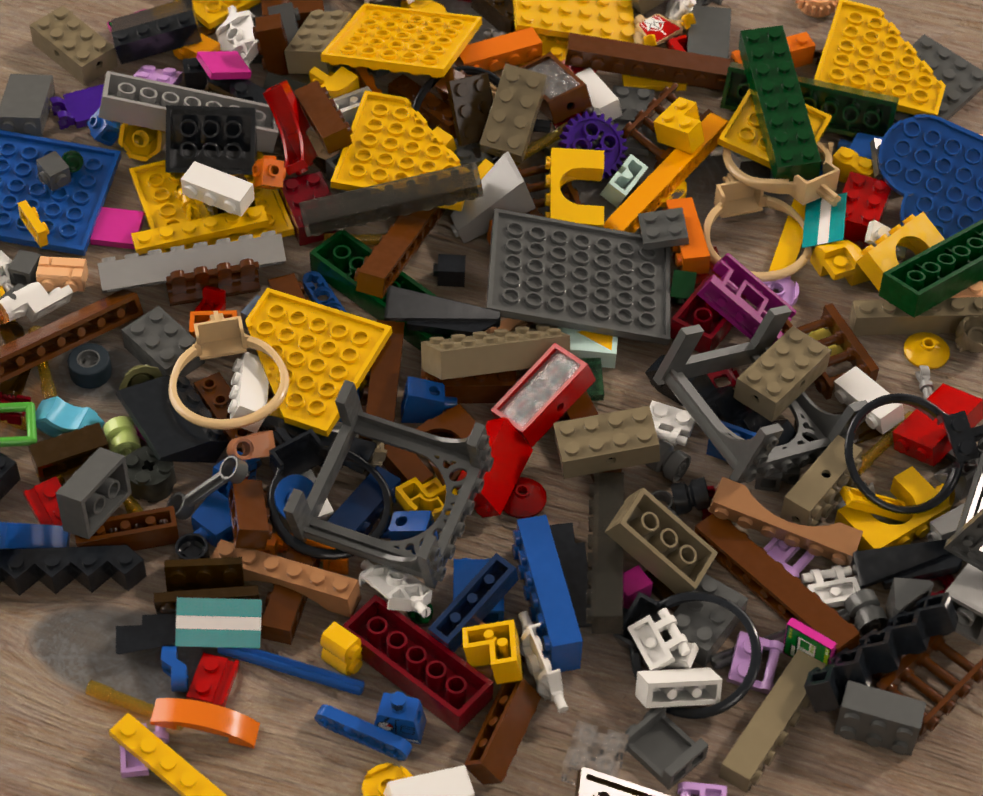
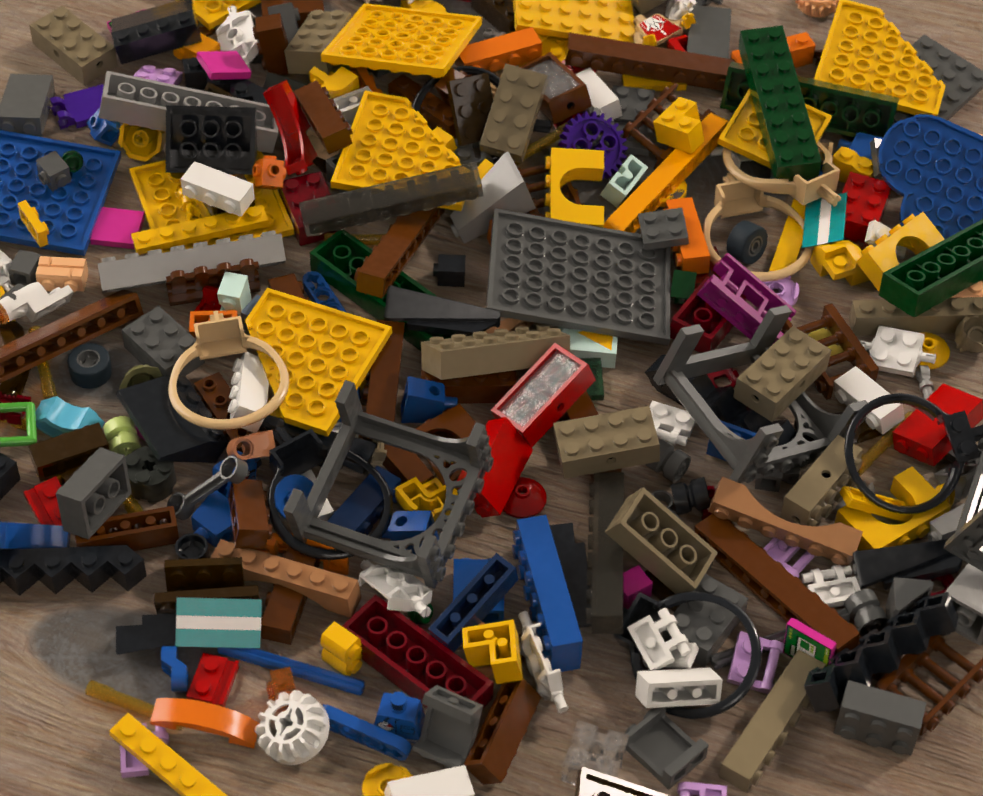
(234, 292): none -> light aqua brick
(280, 682): none -> clear orange brick
(300, 728): none -> white gear
(448, 727): none -> dark grey panel
(747, 242): none -> black wheel
(898, 350): none -> white plate

